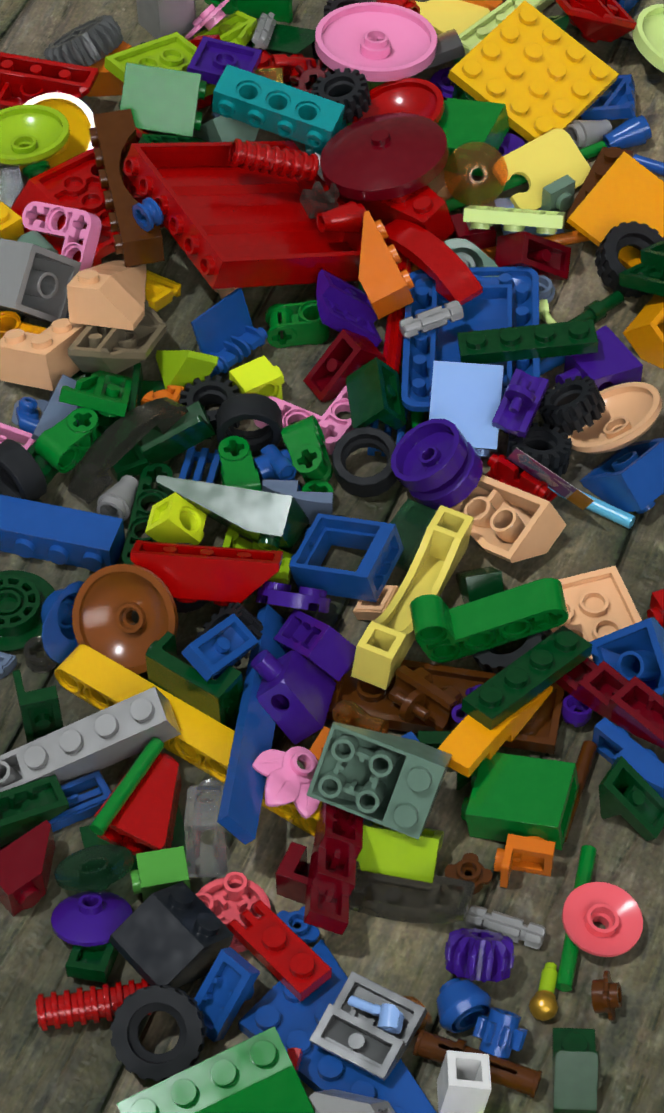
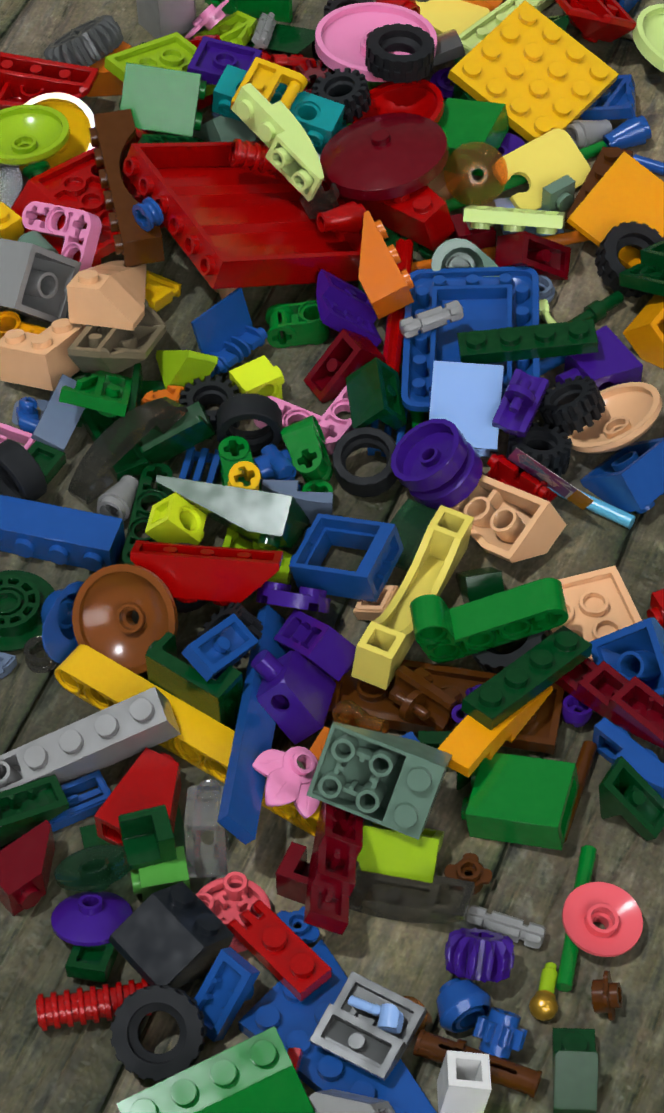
(38, 709): dark green panel -> none
(66, 442): green piece -> none
(127, 786): green bar -> none
(147, 837): none -> dark green panel
(249, 472): none -> yellow bush
(266, 78): none -> yellow plate
(287, 141): none -> yellowish green slope
(399, 67): none -> black tyre
(435, 258): red slope -> none
(524, 854): orange bracket -> none

